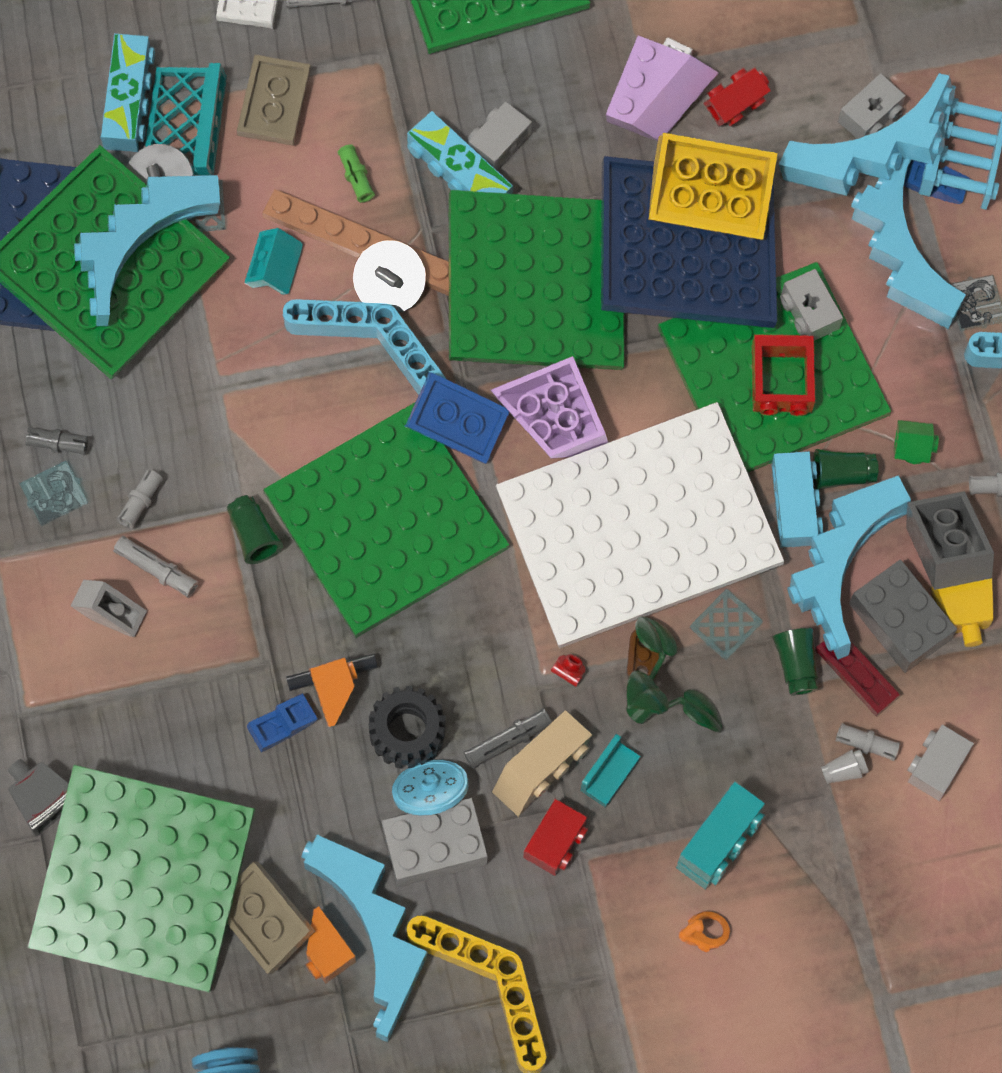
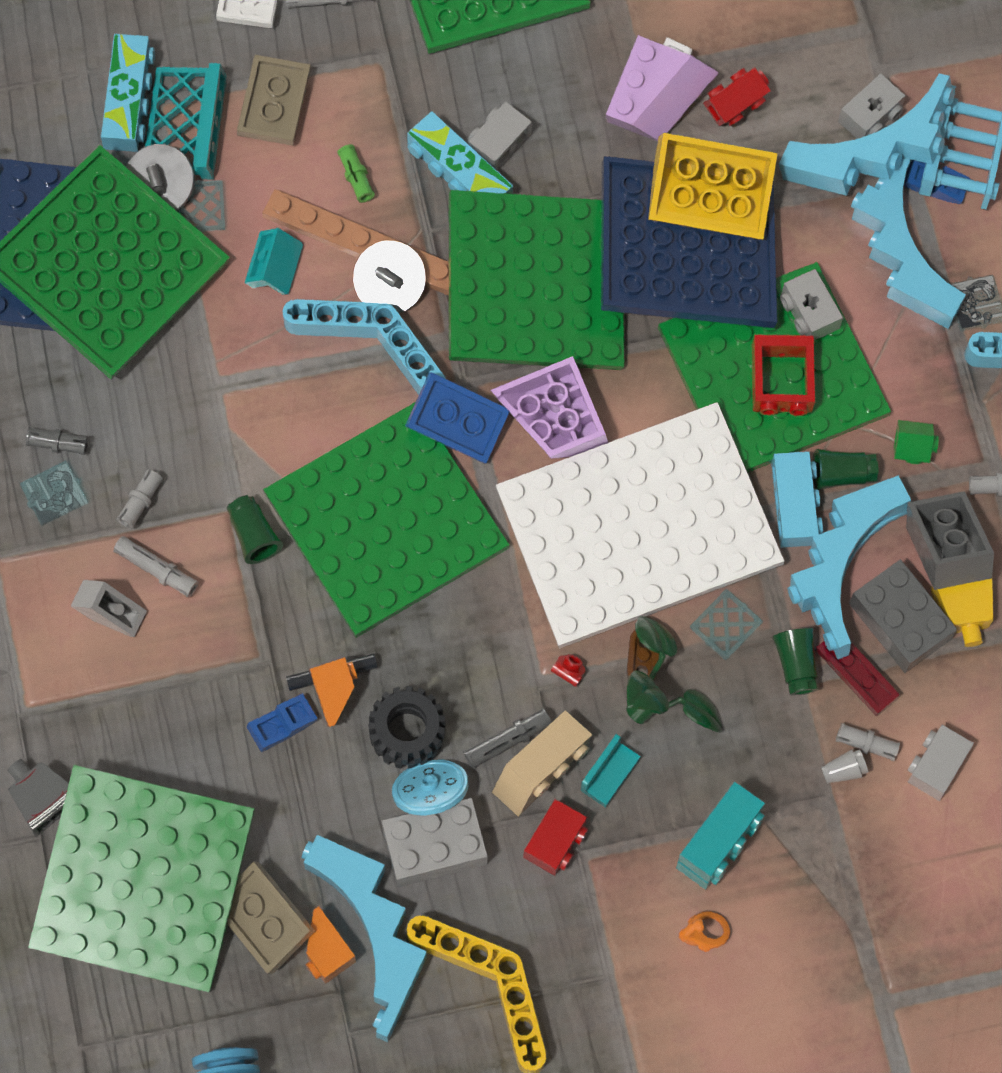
(163, 203): medium azure arch -> none

